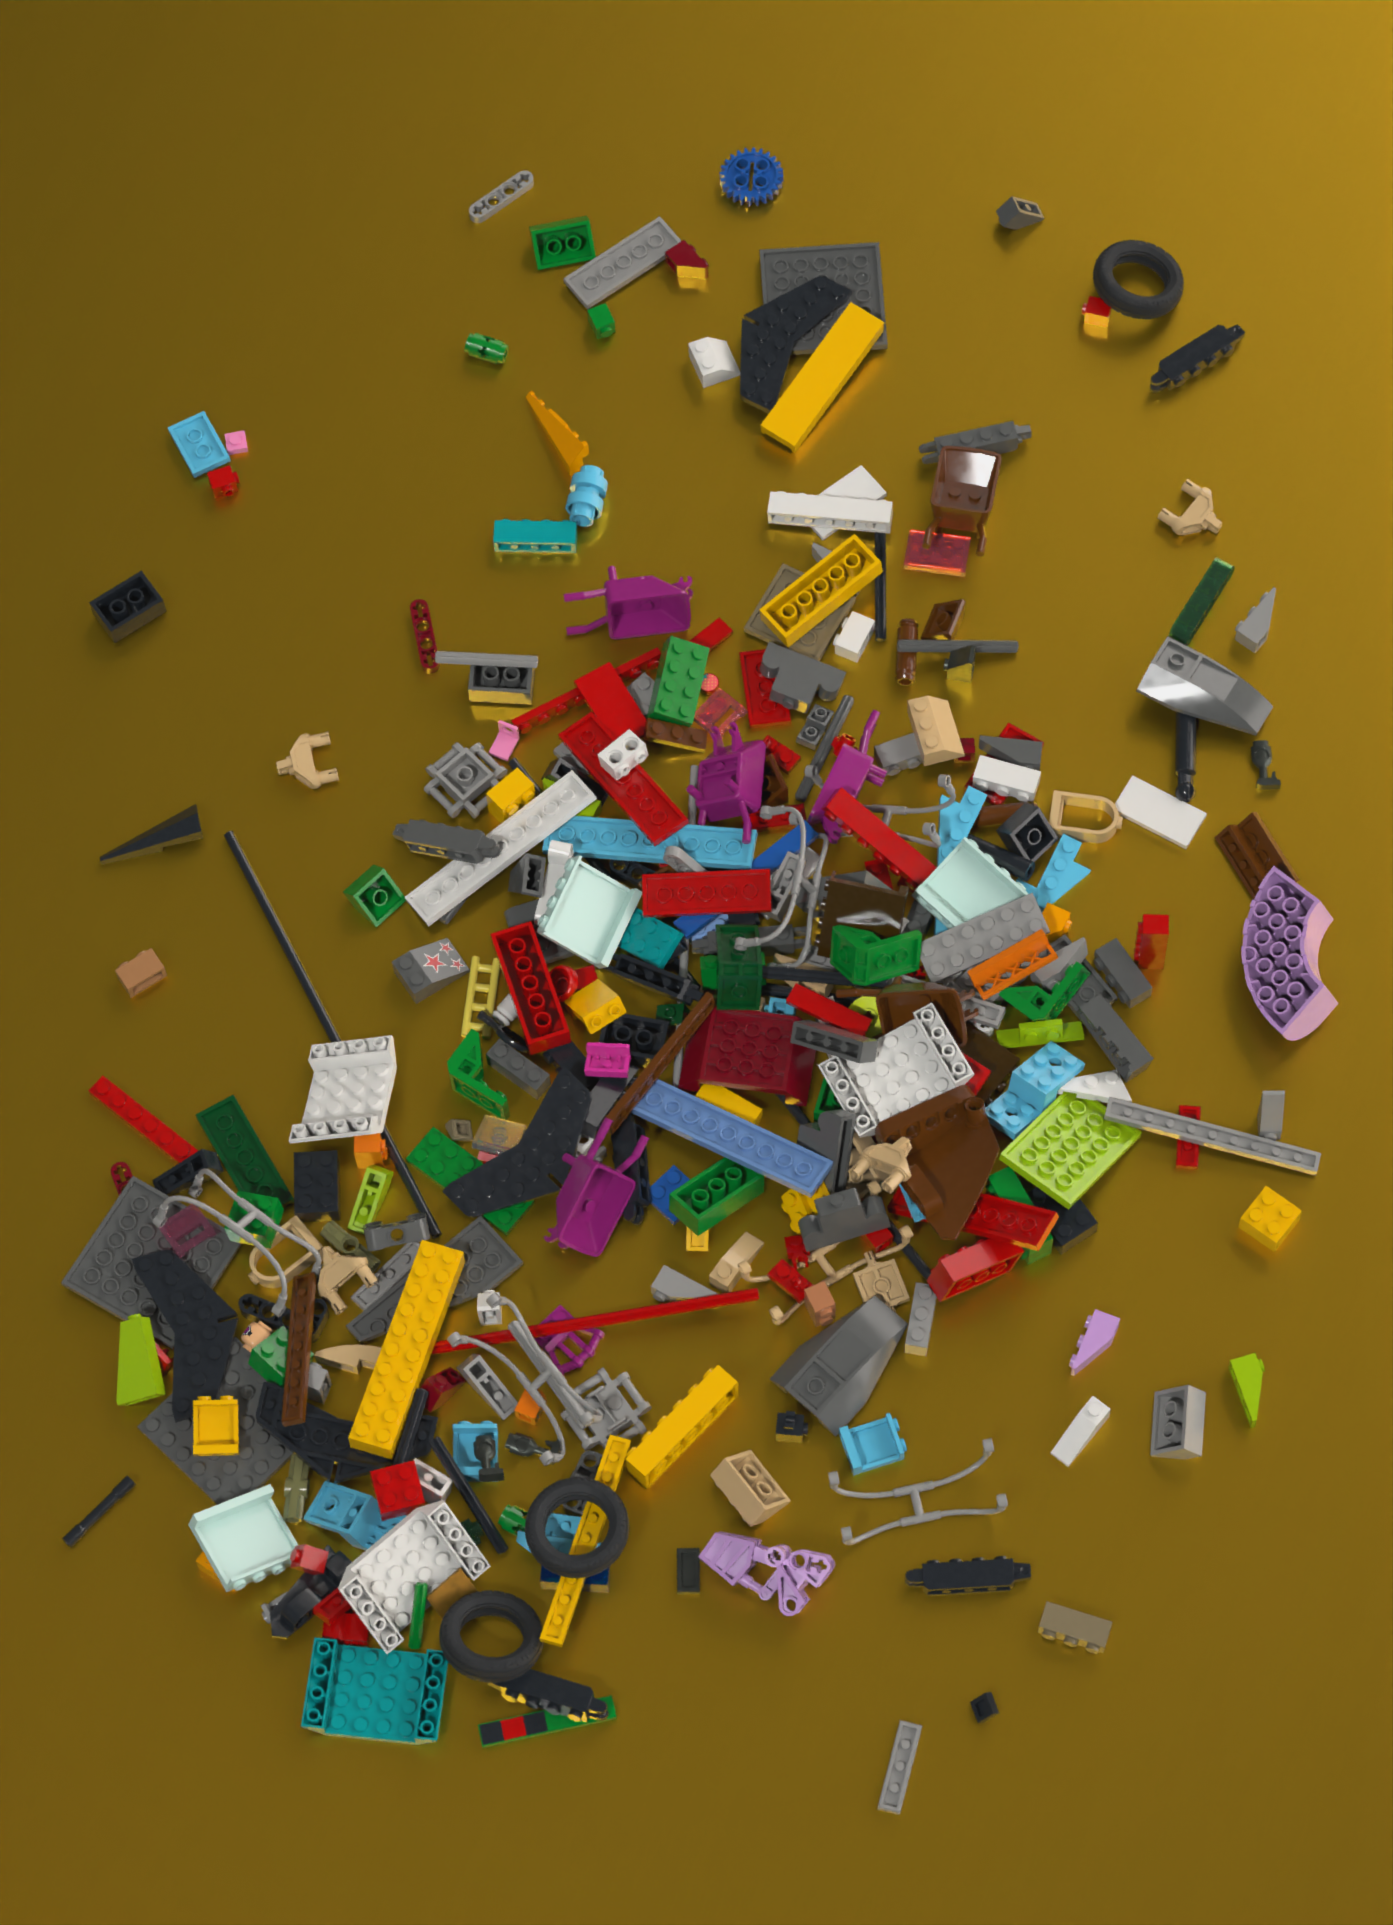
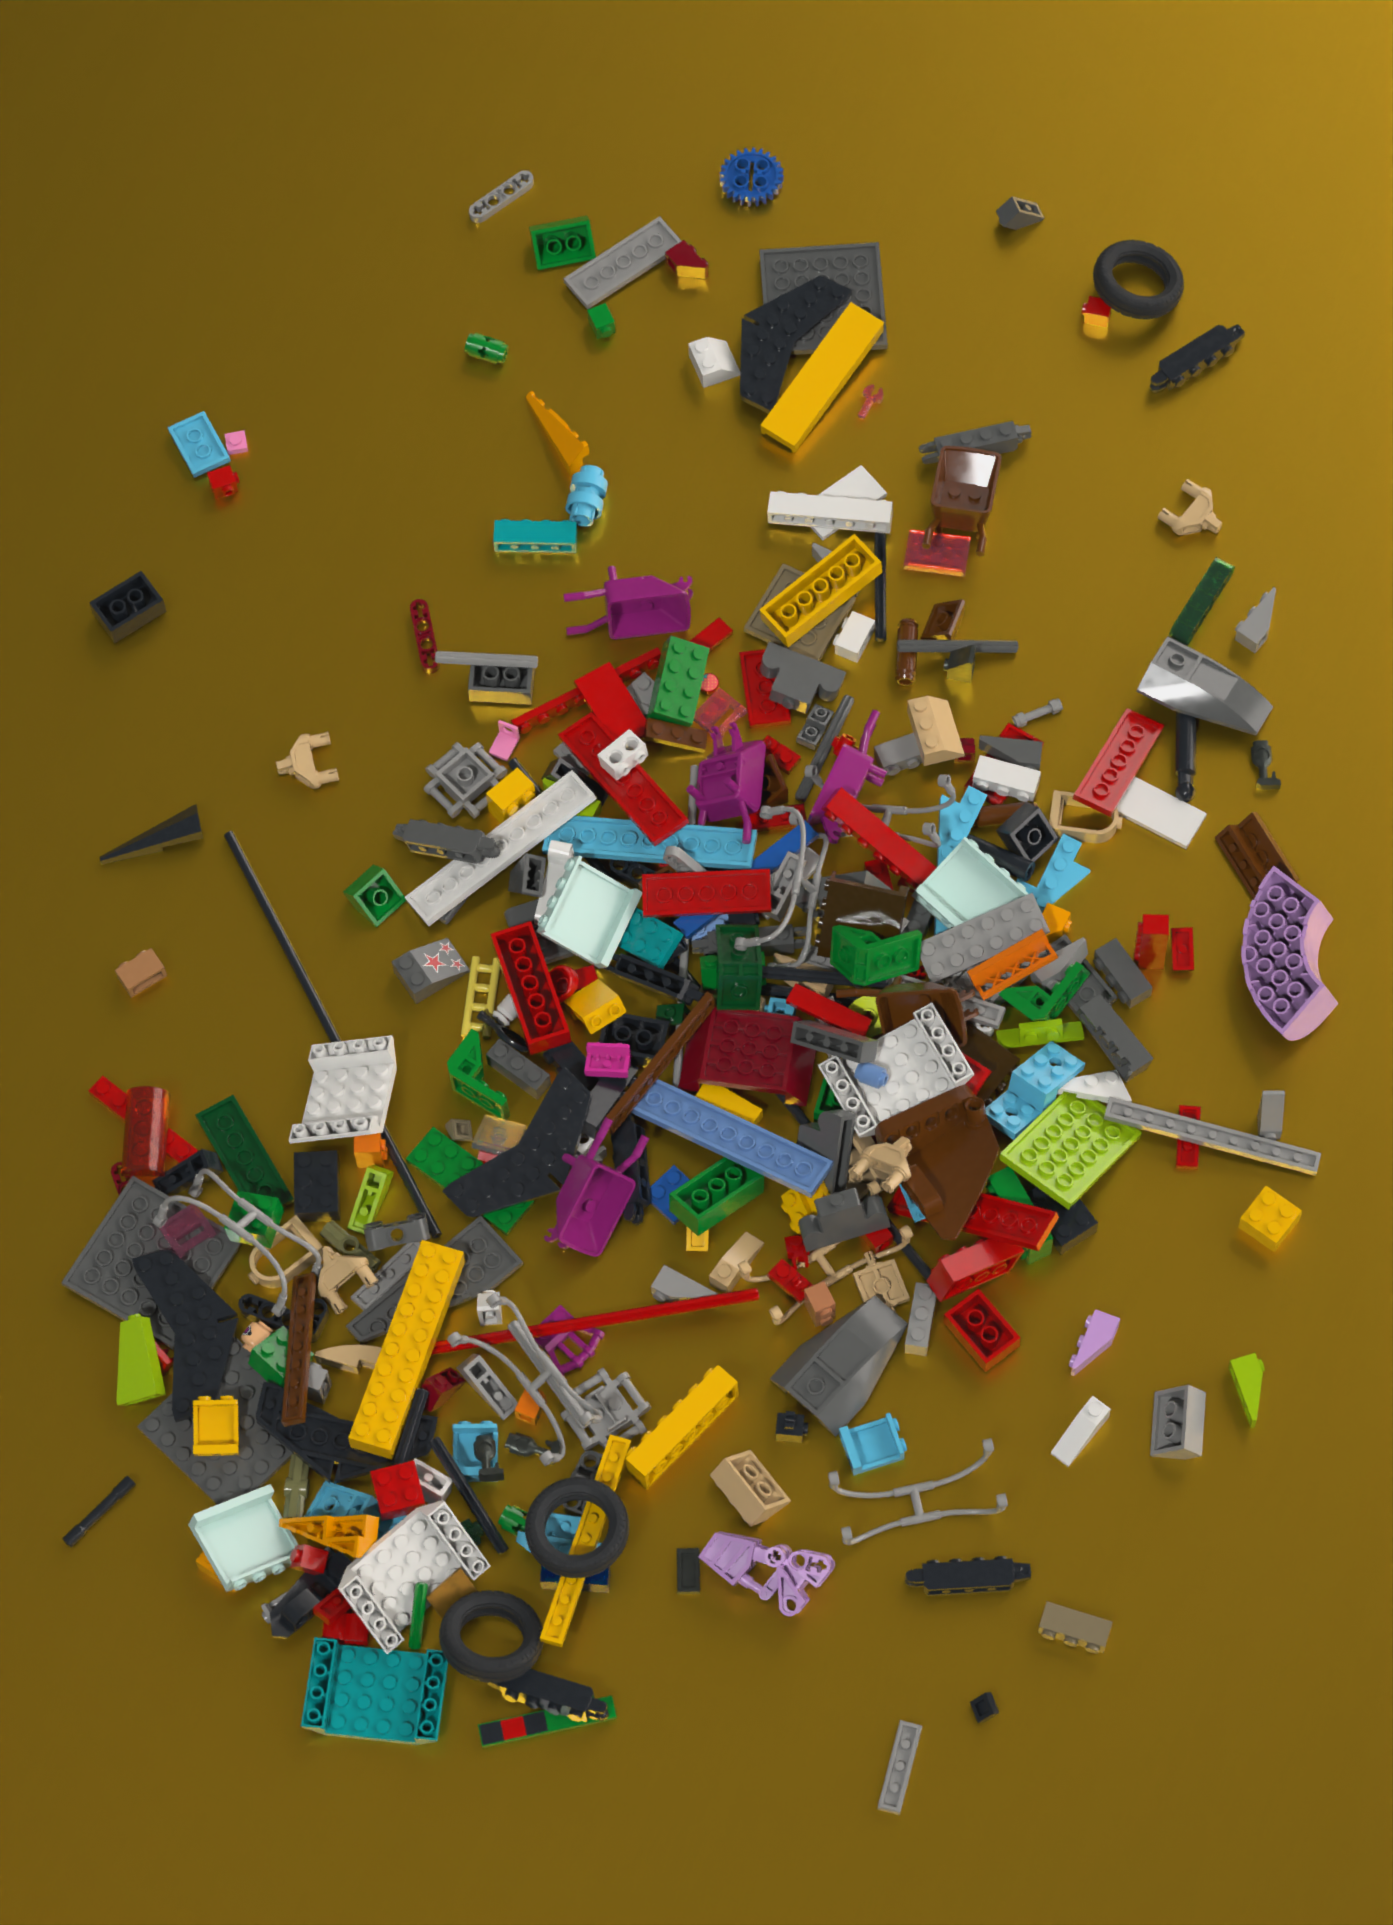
(145, 1131): none -> clear red brick
(344, 1533): none -> light orange wedge
(870, 400): none -> bar
(871, 1075): none -> medium blue brick
(981, 1330): none -> red brick
(1053, 706): none -> light grey bar
(1118, 762): none -> plate
(1182, 949): none -> red plate

